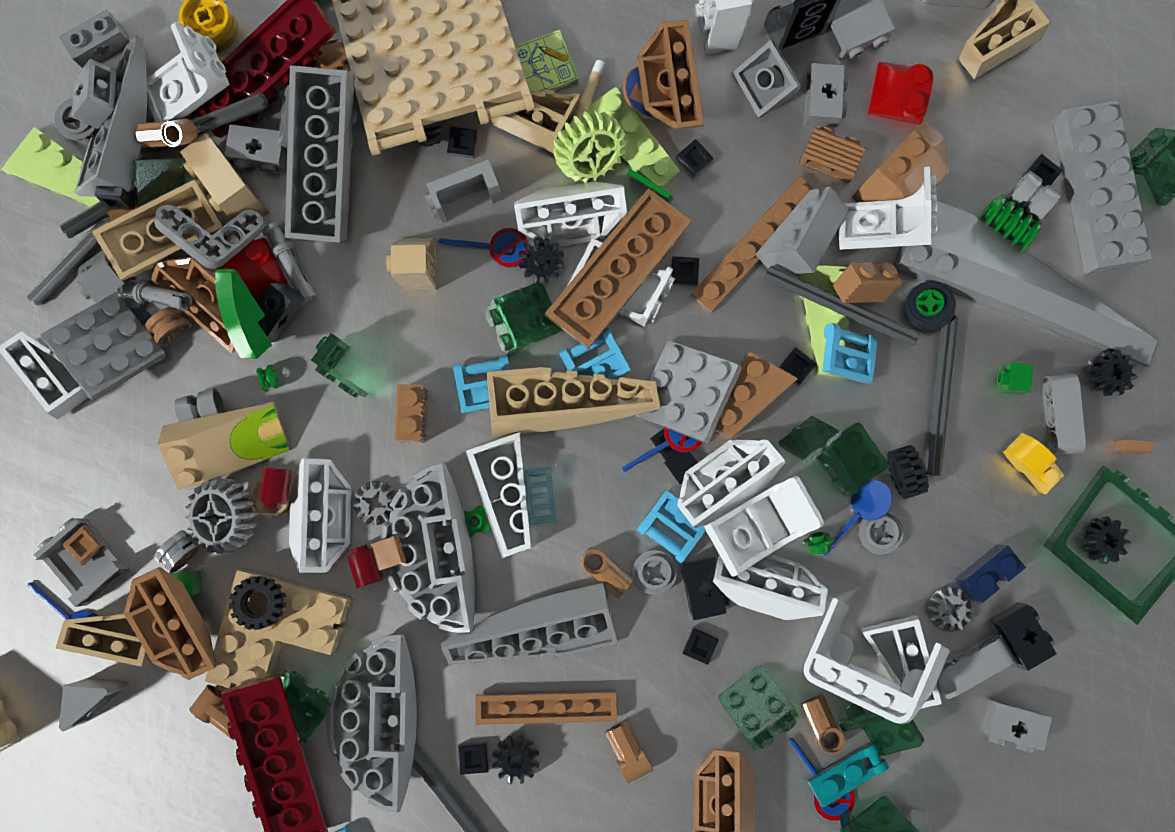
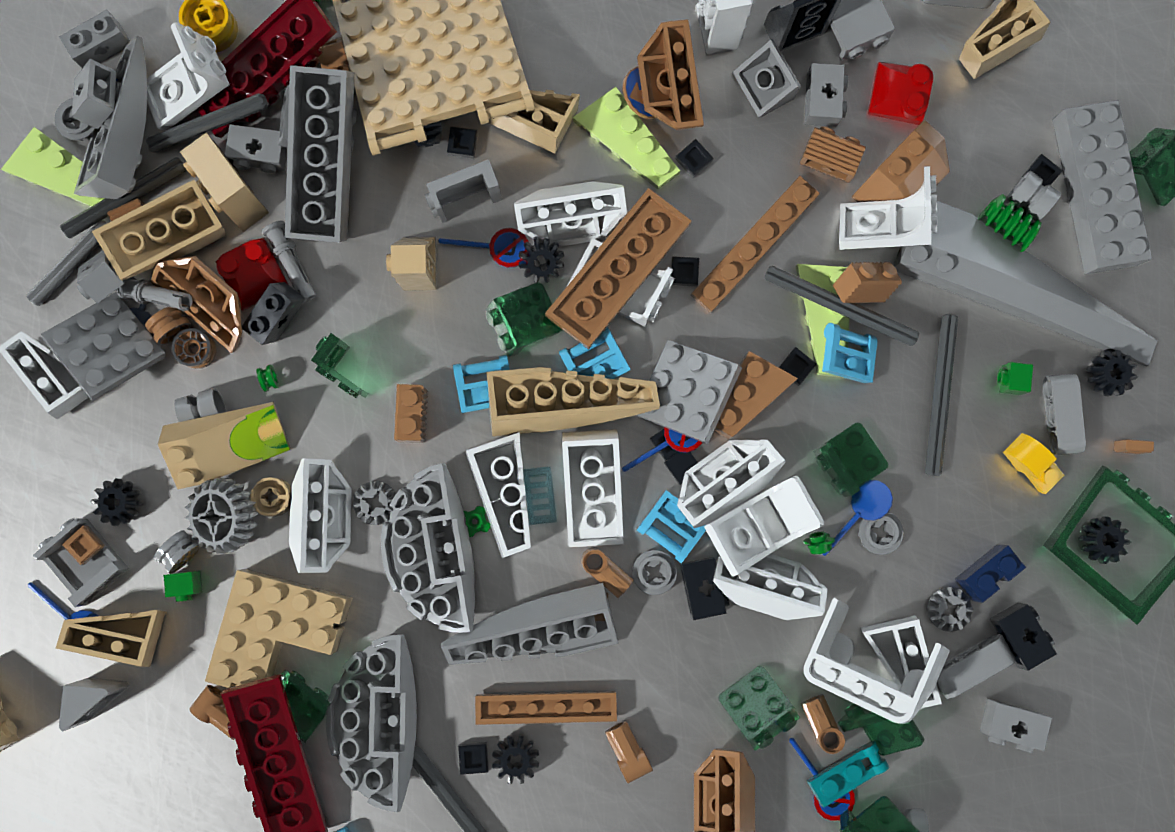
(115, 198): black tile -> none
(116, 513): none -> black gear
(156, 178): clear green piece -> none
(166, 133): medium nougat piece -> none
(169, 624): medium nougat wedge -> none
(188, 339): none -> medium nougat wheel
(213, 243): light grey beam -> none
(240, 314): green slope -> none
(240, 606): black tyre -> none
(274, 487): dark red brick -> none
(363, 566): dark red brick -> none
(388, 553): medium nougat tile -> none
(546, 63): yellowish green tile -> none
(589, 146): yellowish green gear -> none
(590, 88): tan bar -> none
(592, 488): none -> white slope
(649, 184): green piece -> none
(700, 646): black tile -> none
(805, 233): light grey wedge -> none
(809, 438): clear green piece -> none
(907, 471): black tyre -> none
(930, 295): black wheel -> none

